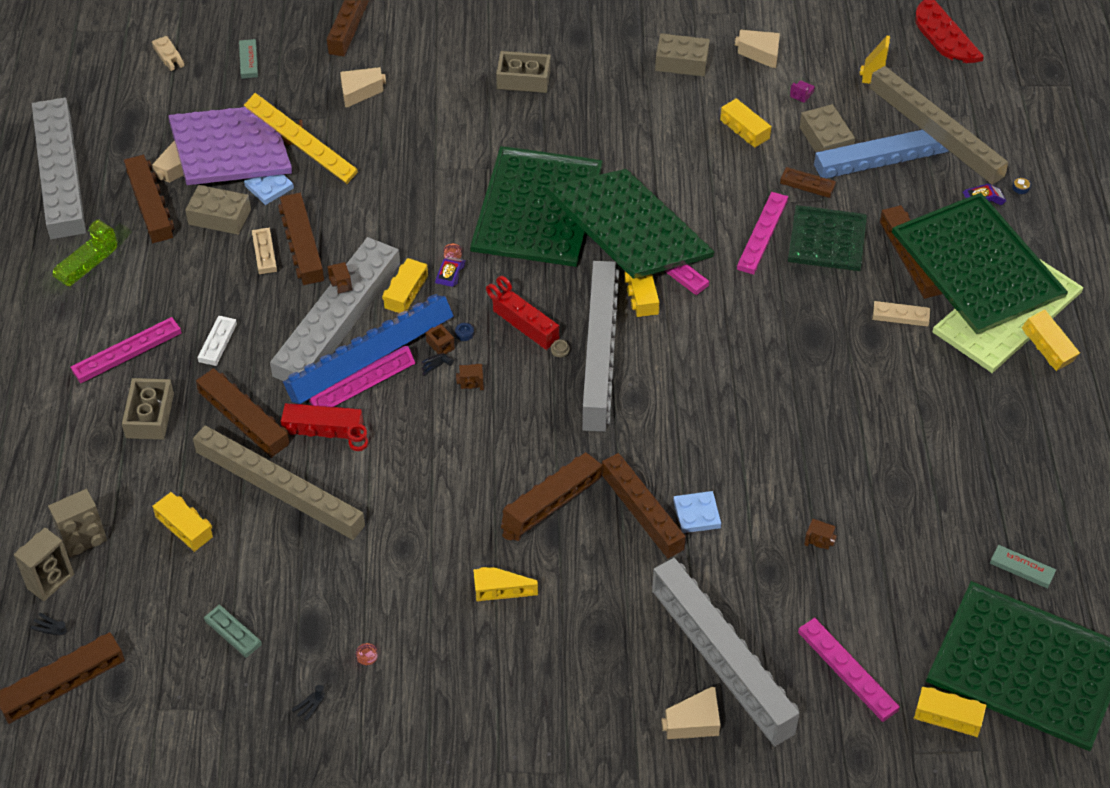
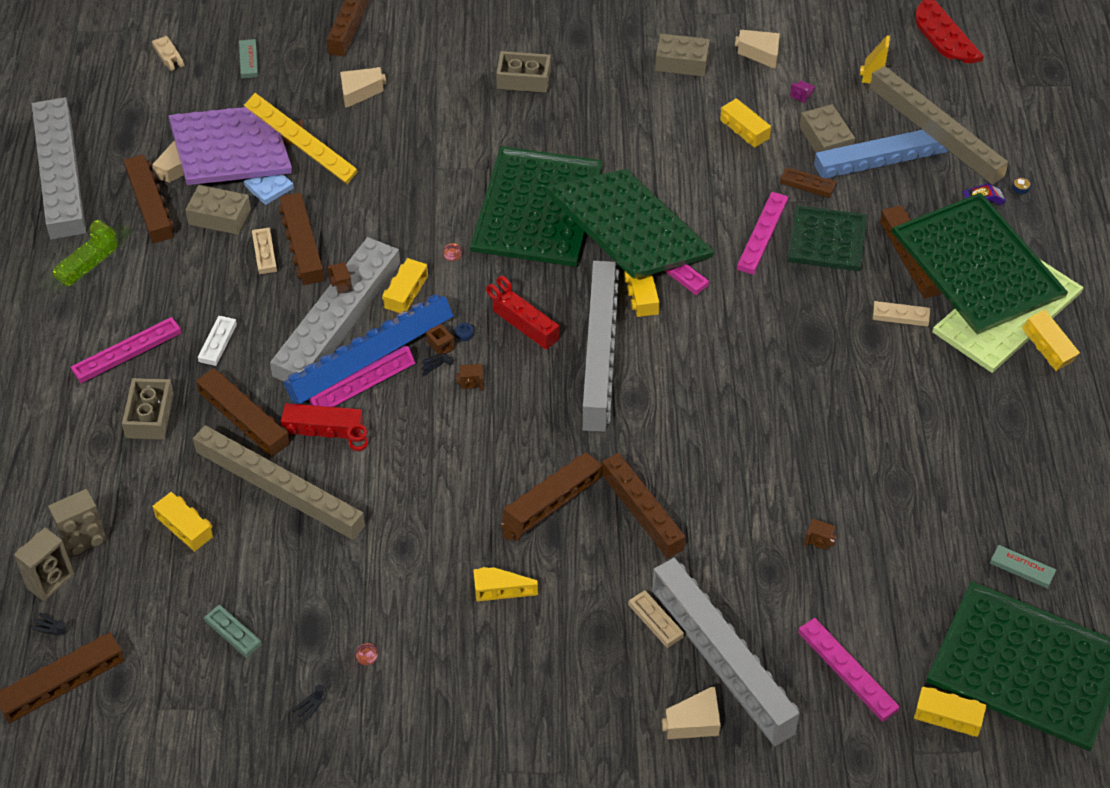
(449, 271): slope -> none
(560, 348): dark tan plate -> none
(656, 619): none -> tan plate
(697, 512): light blue plate -> none

